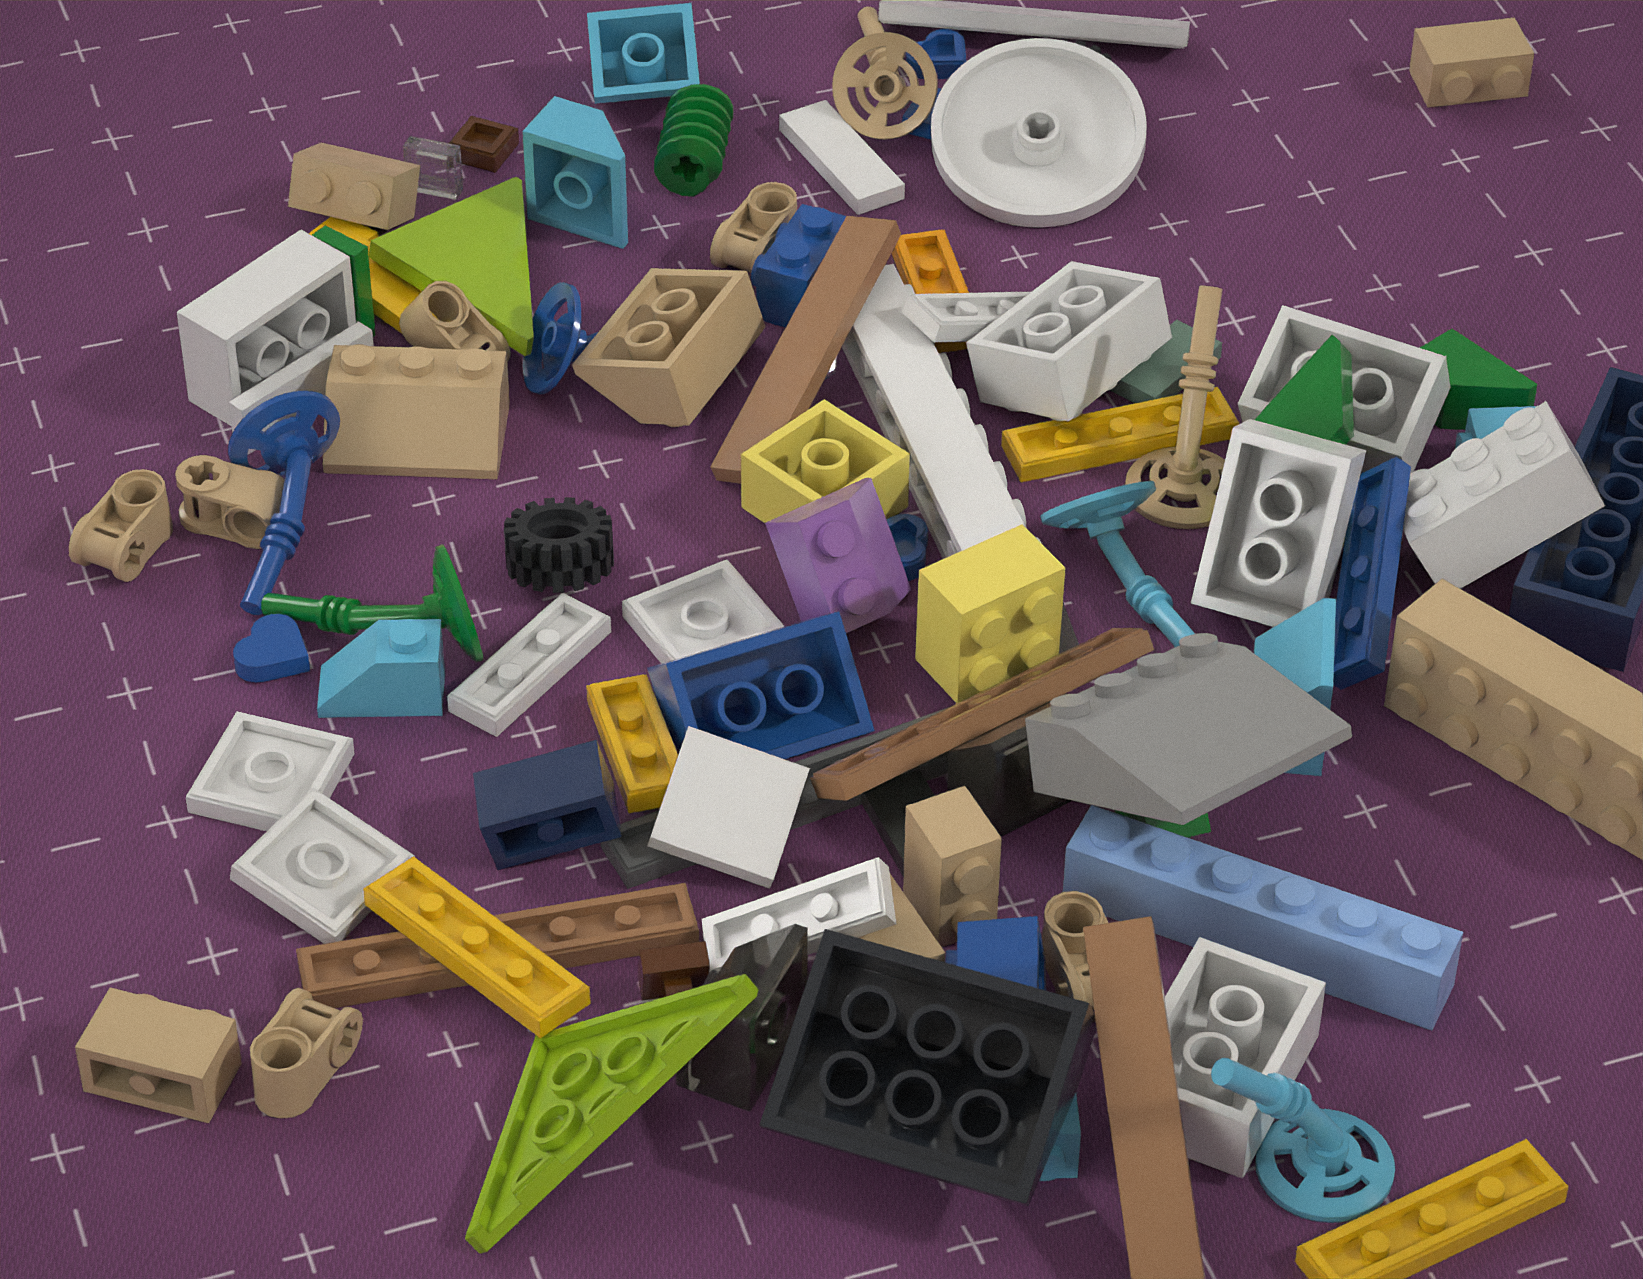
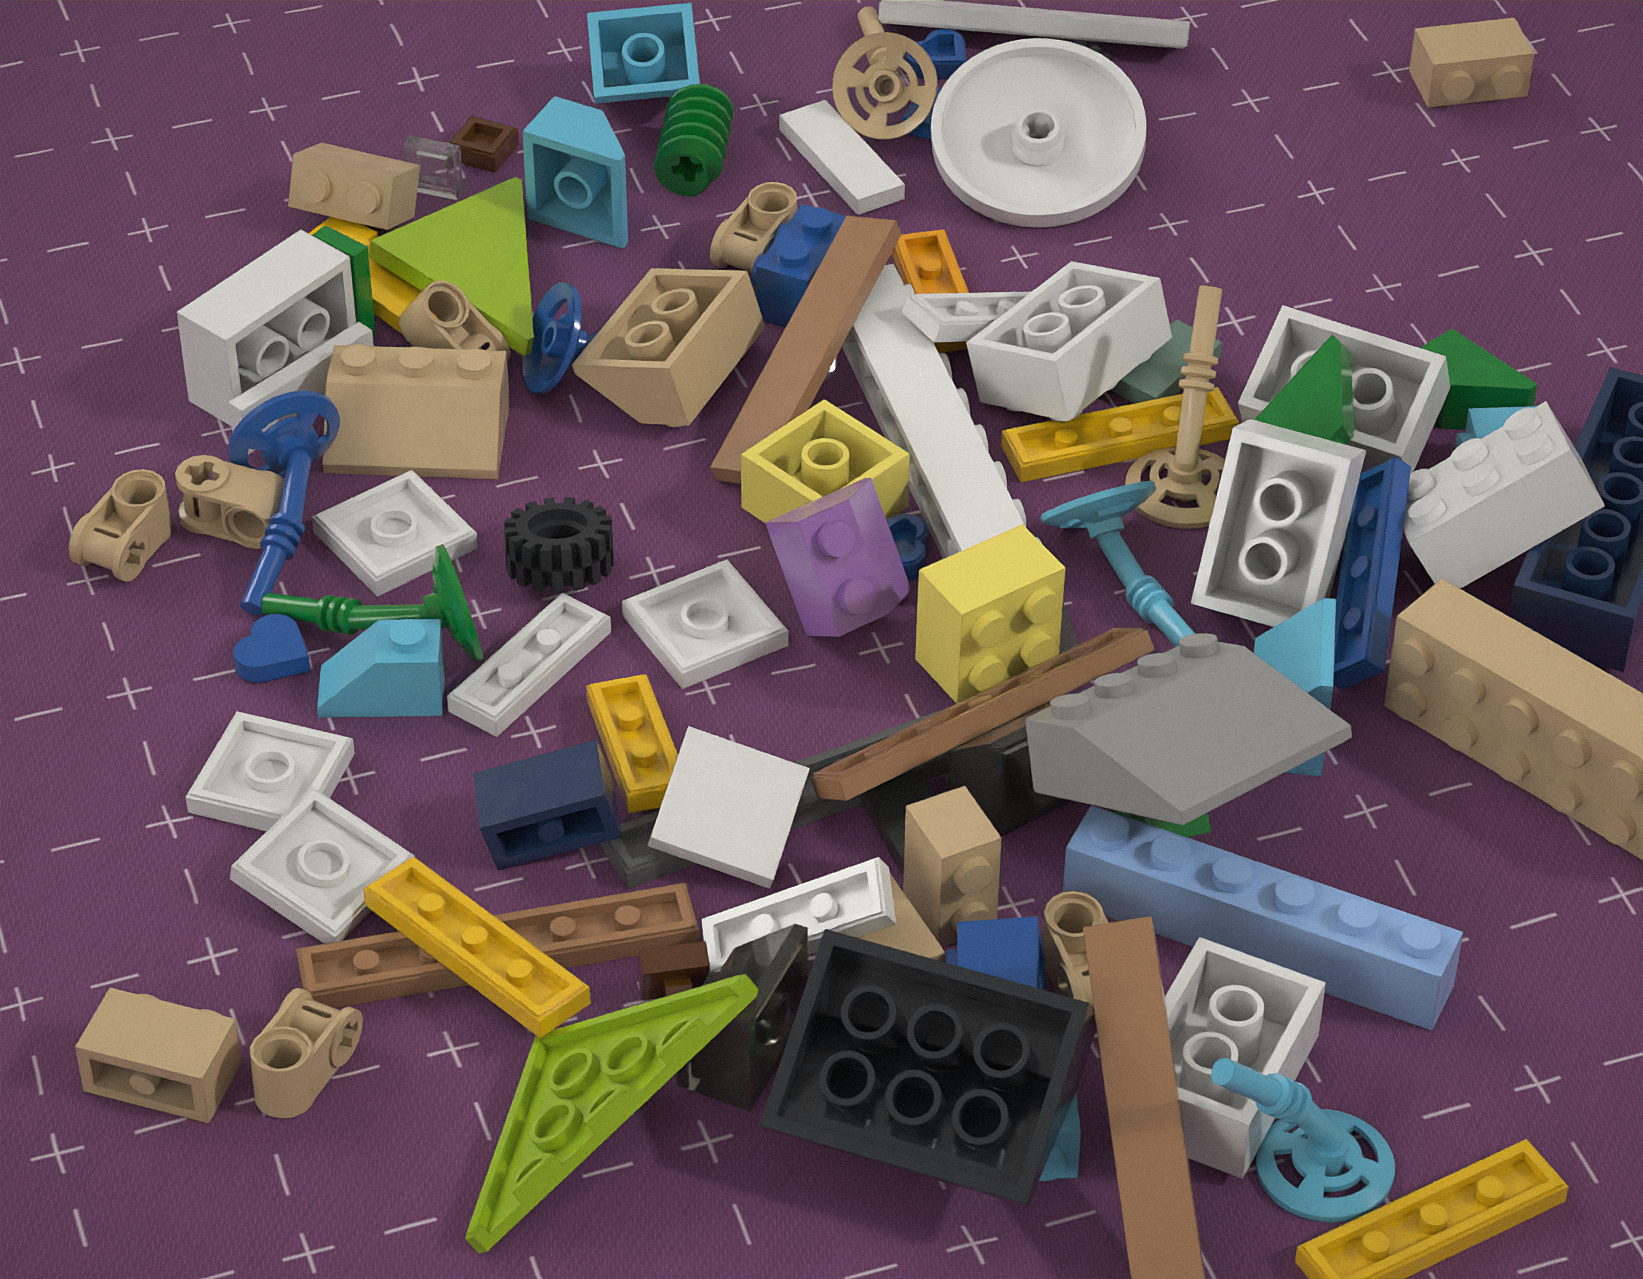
(393, 532): none -> white tile
(768, 691): blue slope -> none

